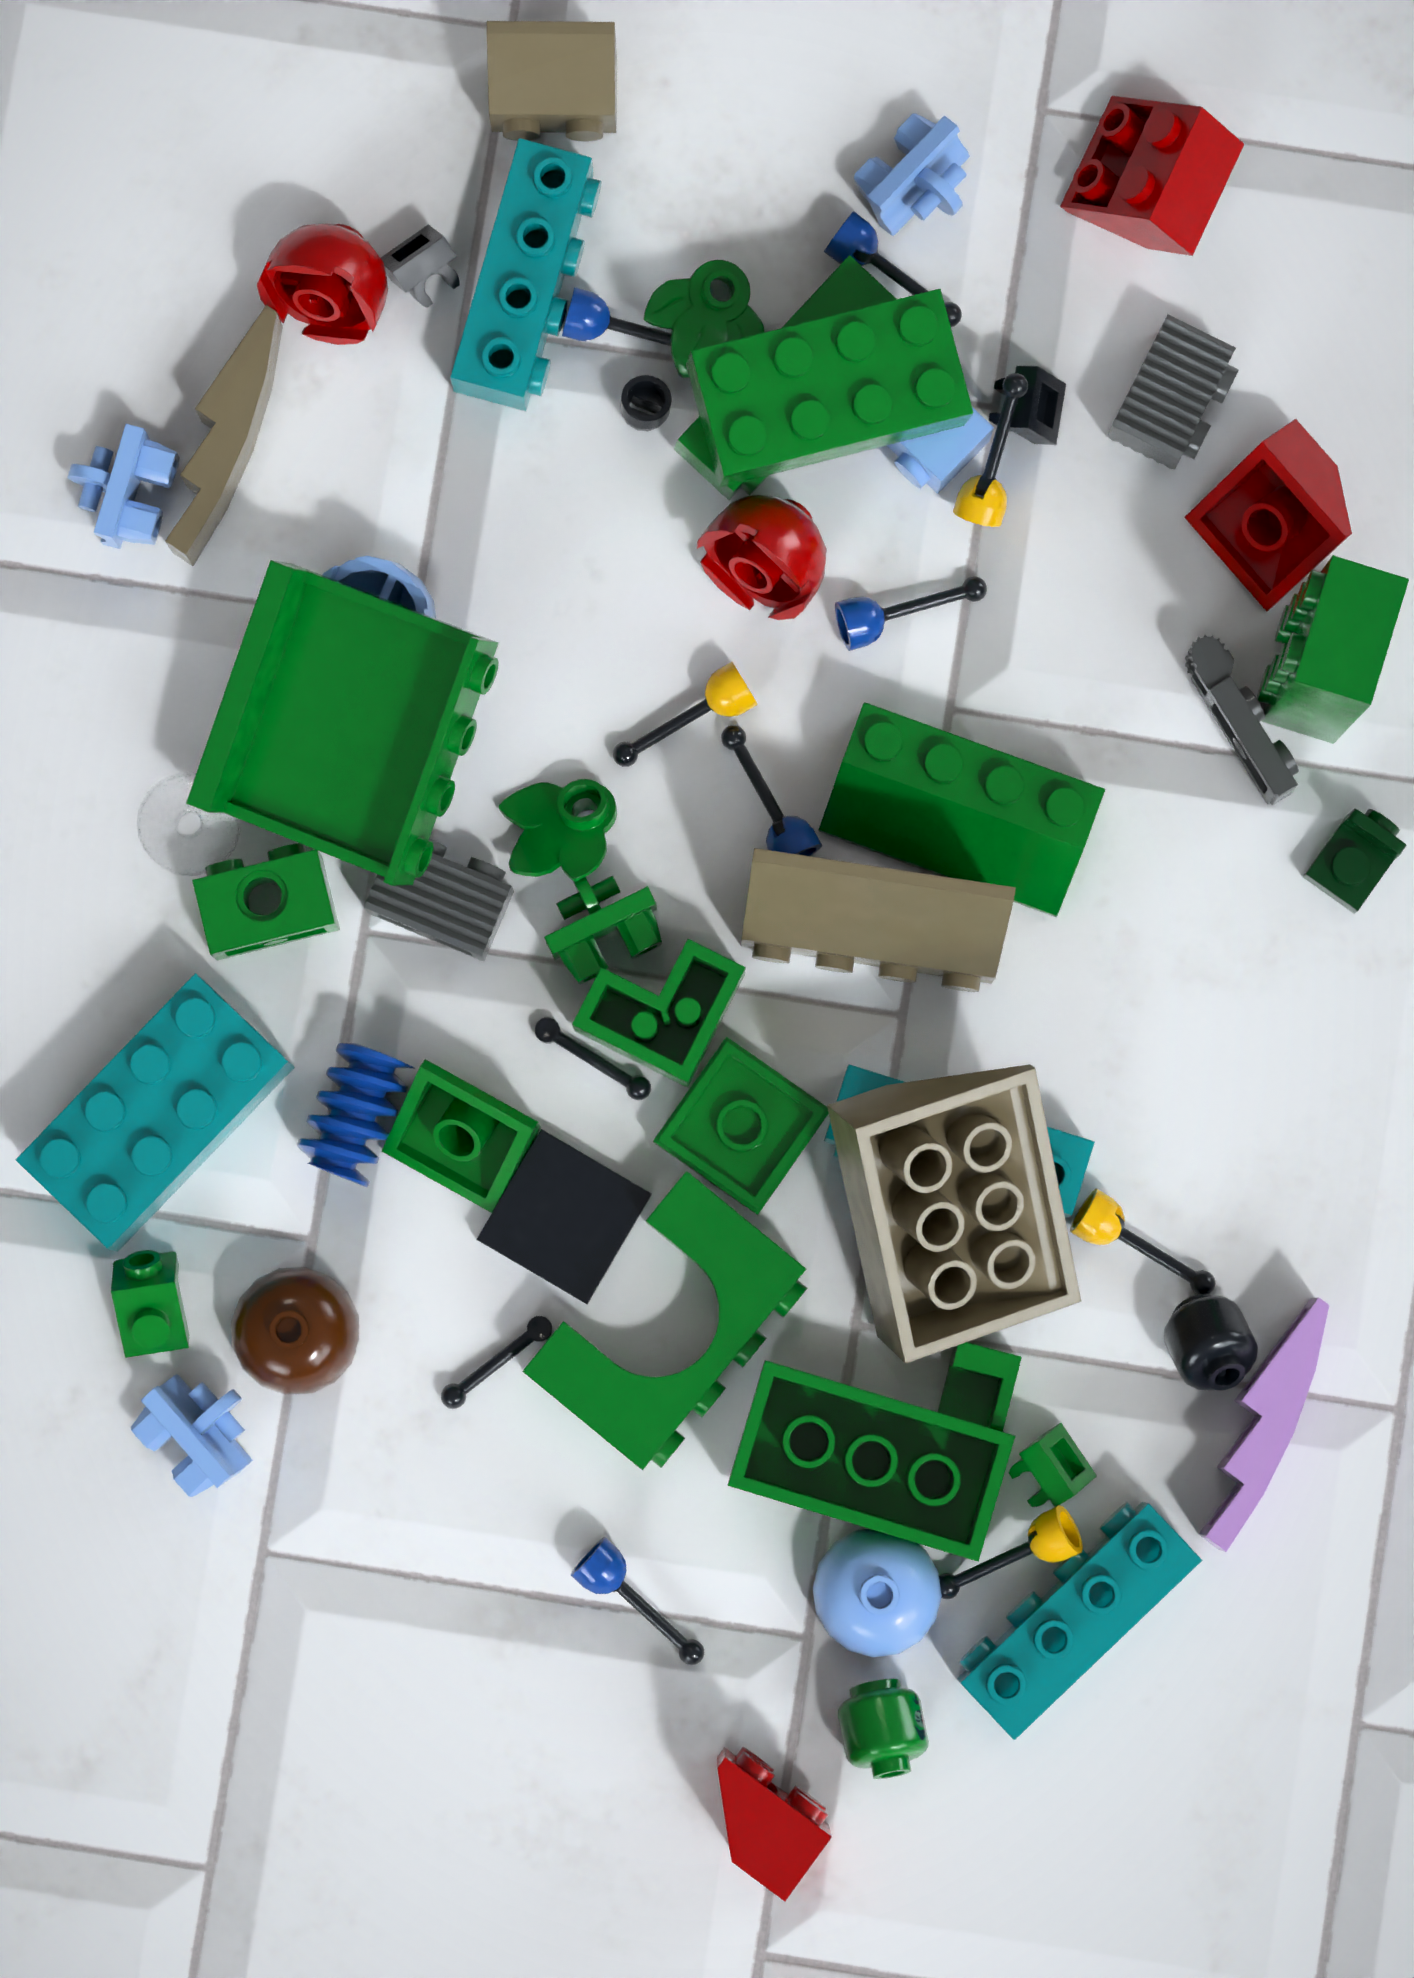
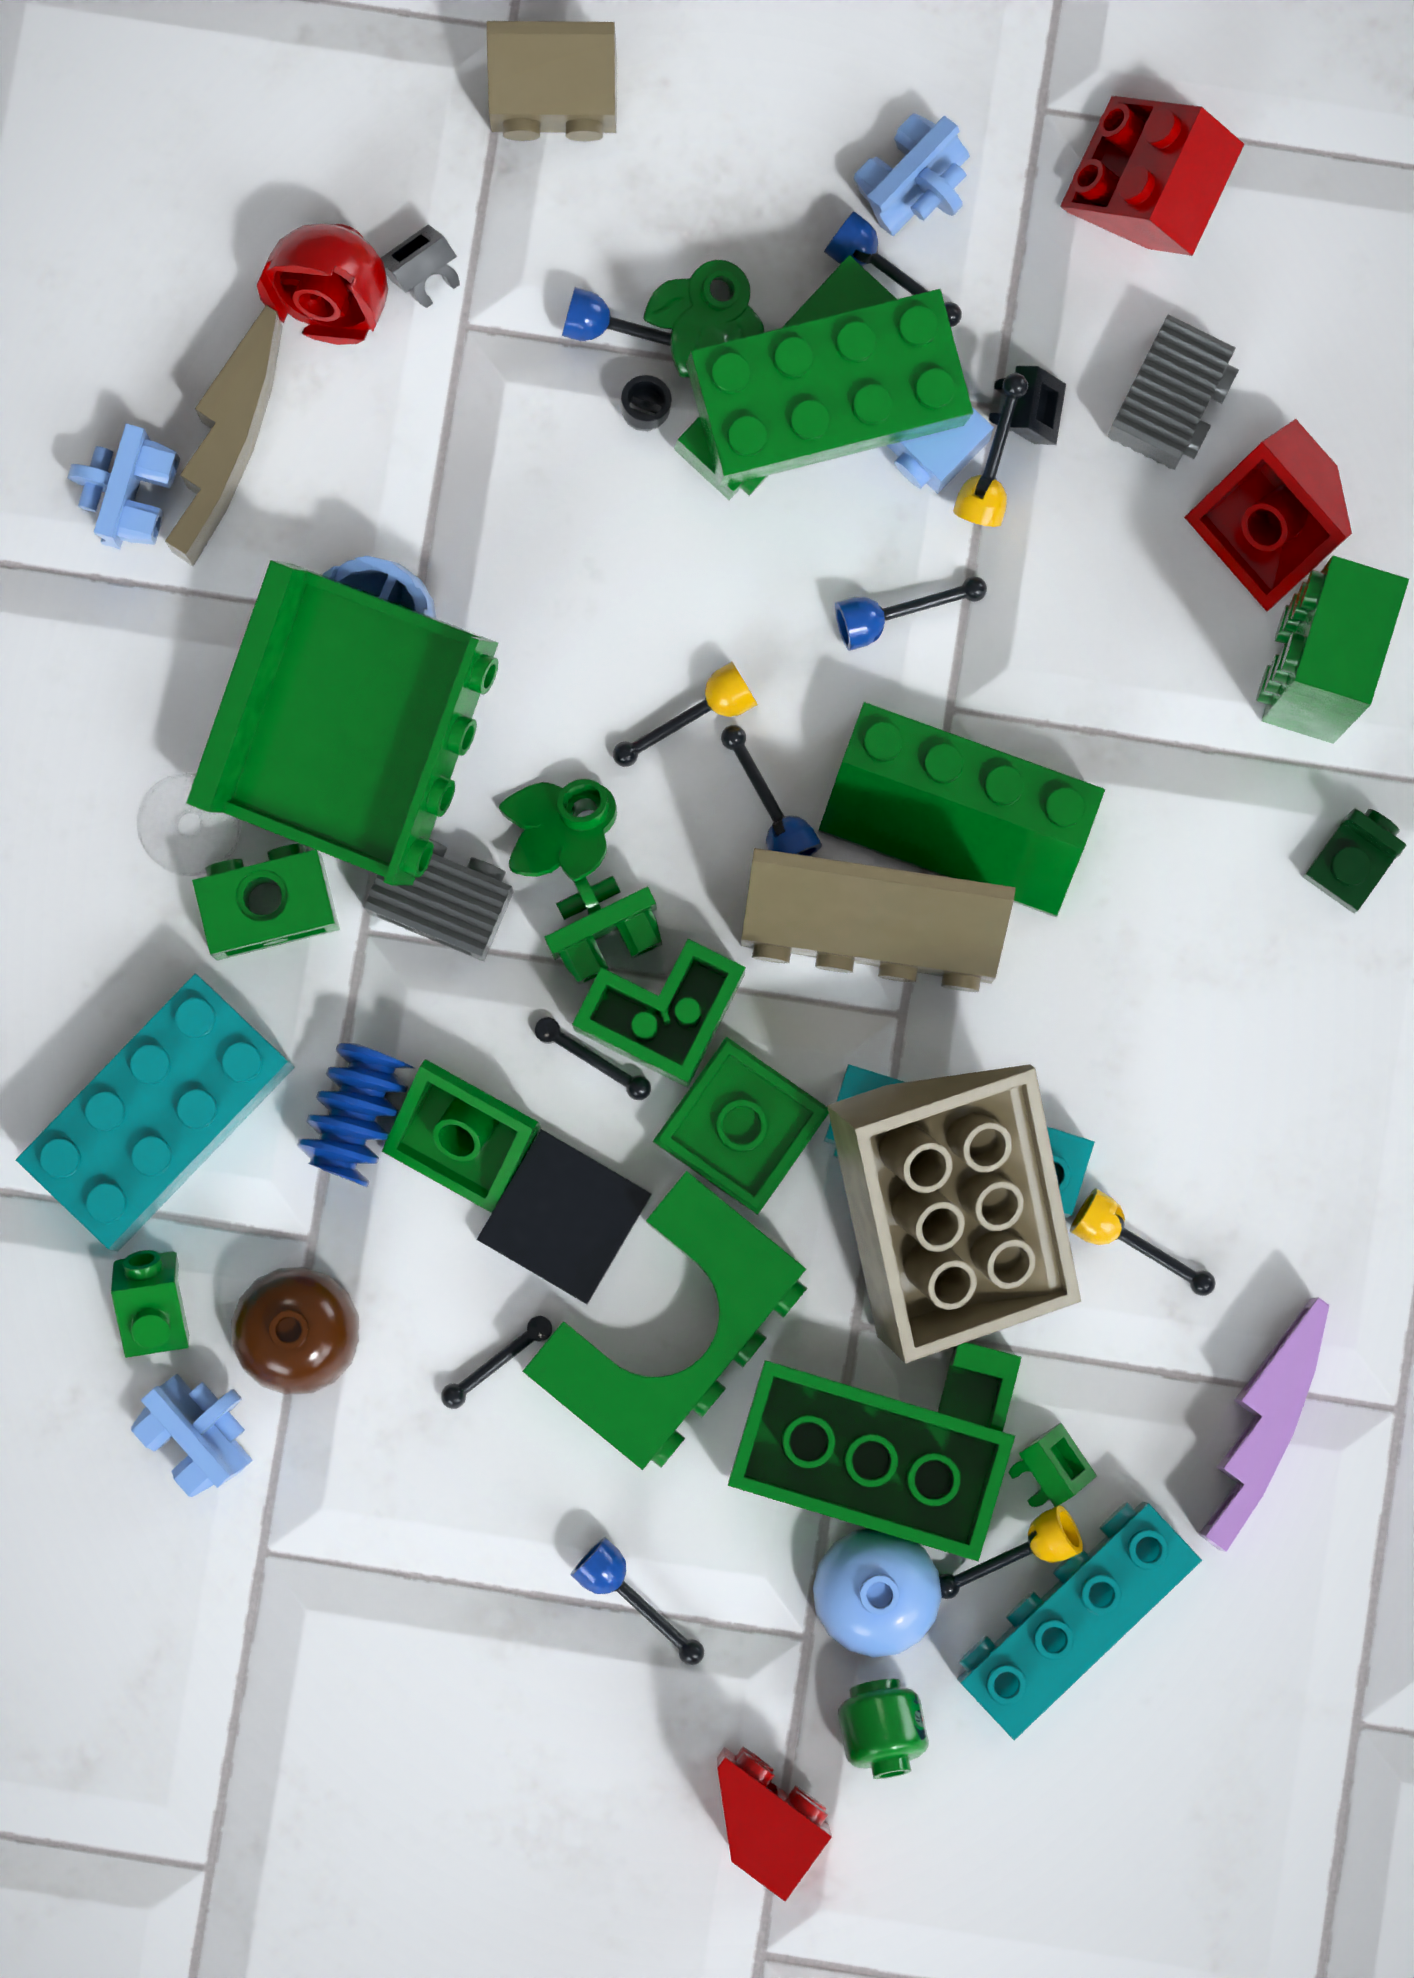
(524, 274): teal brick -> none
(766, 553): red cylinder -> none
(1210, 1342): black head -> none
(1239, 718): dark grey hinge -> none

